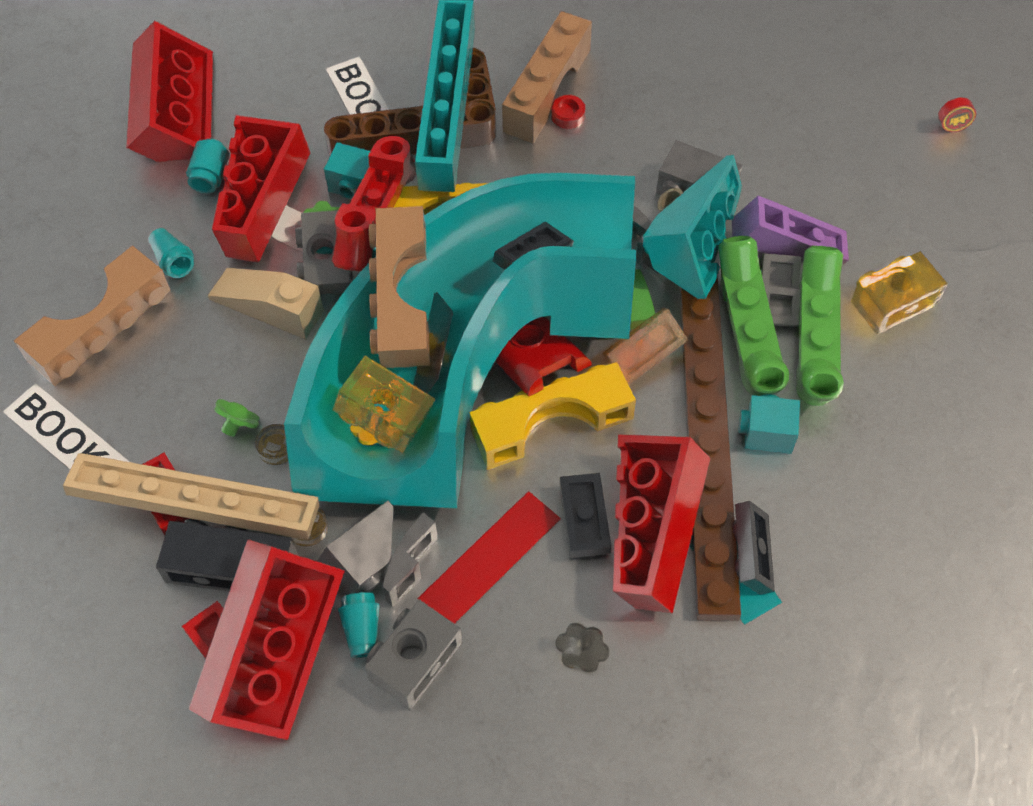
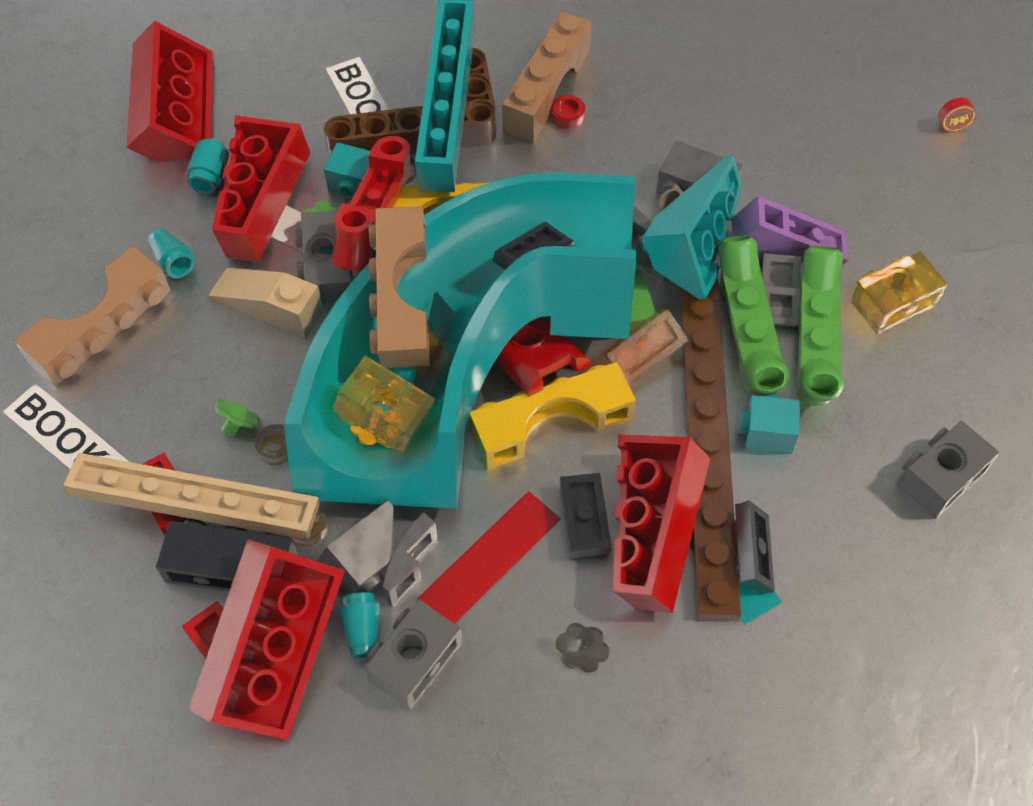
(937, 487): none -> dark grey brick

